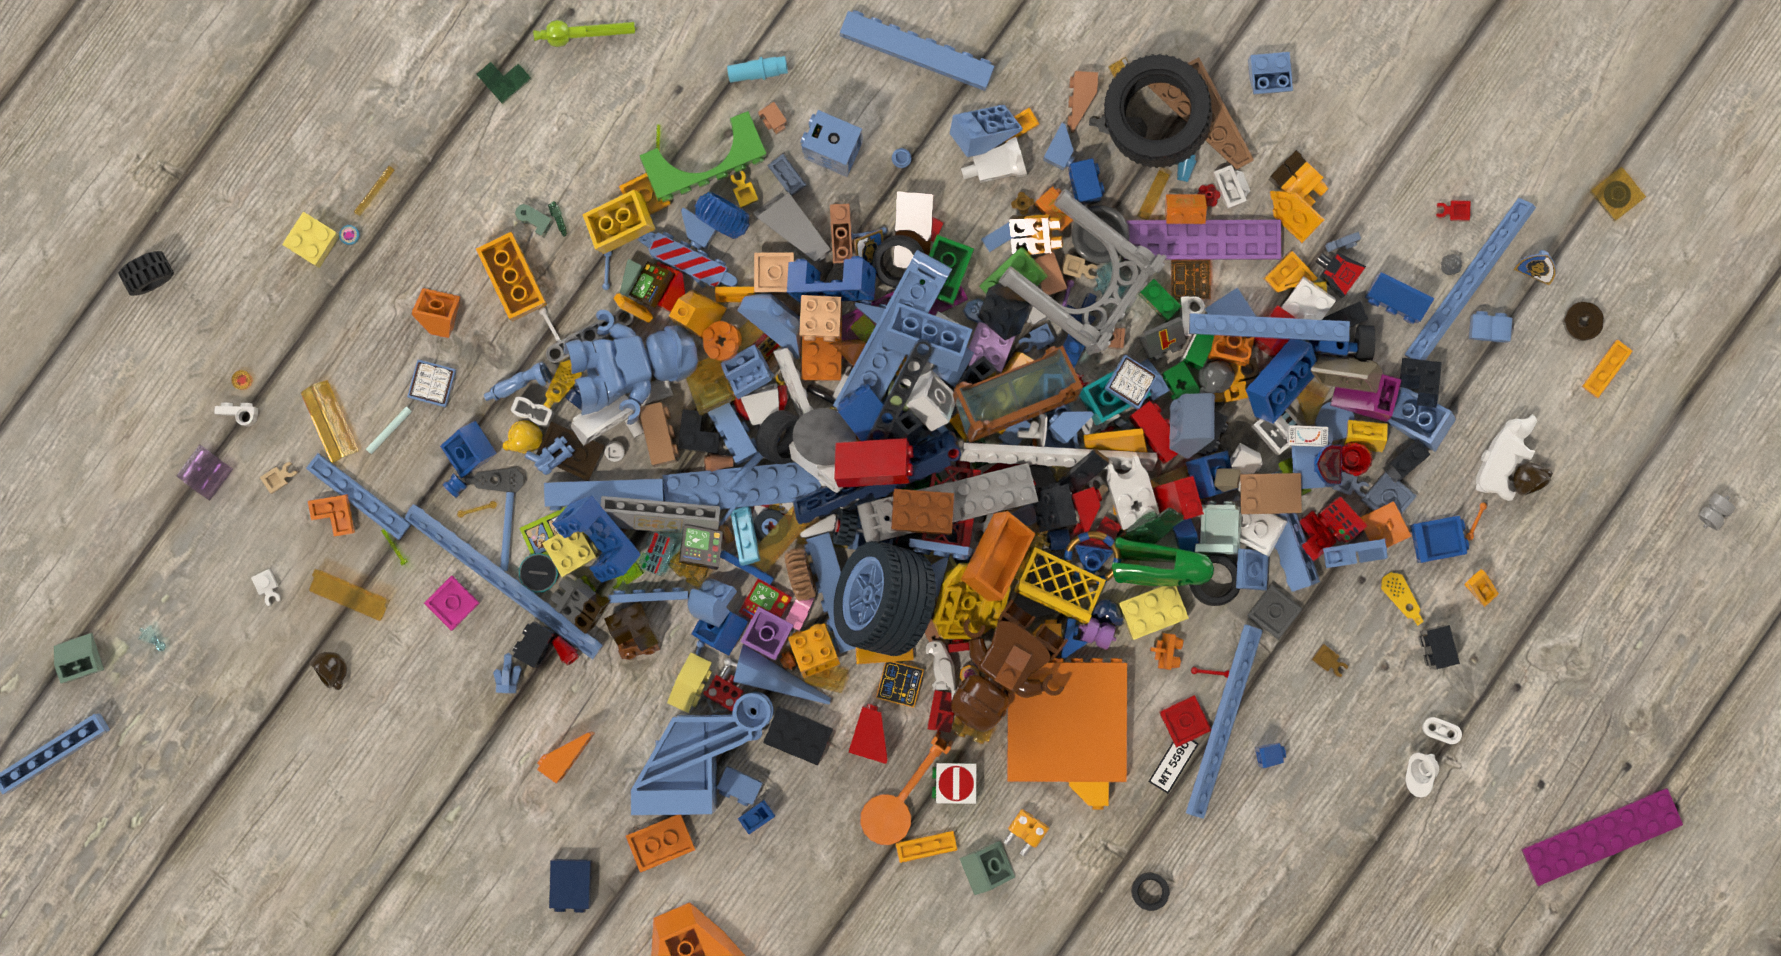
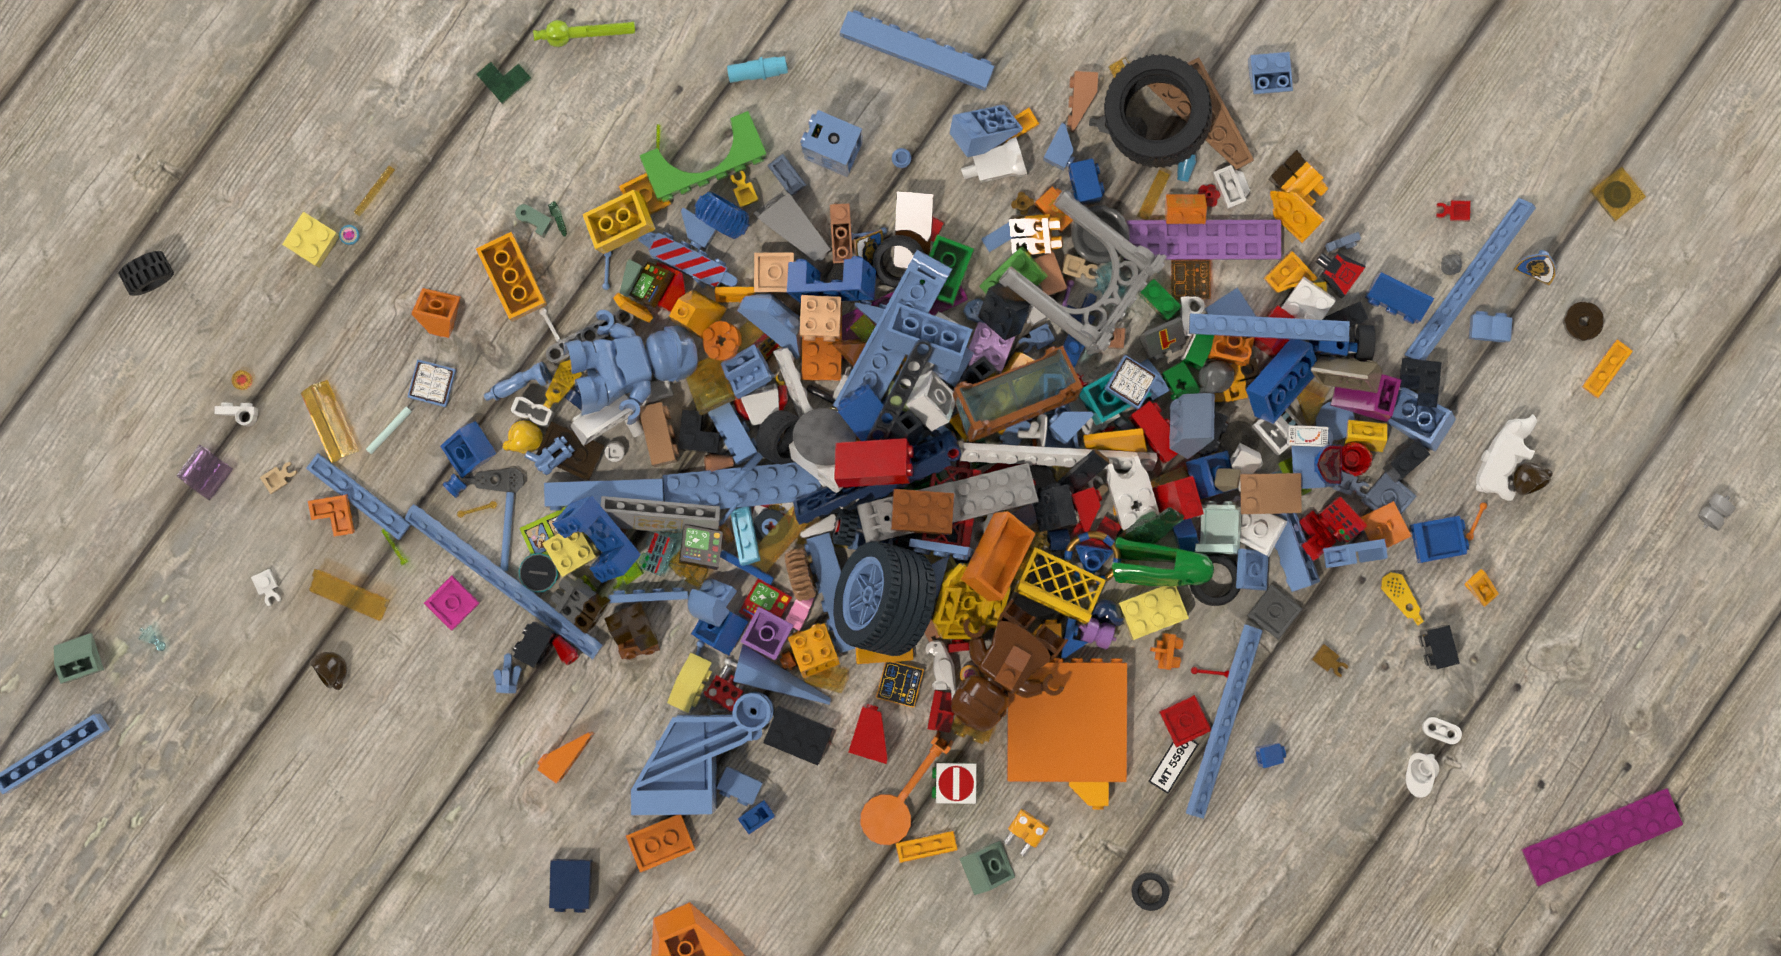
(773, 118): nougat brick -> none

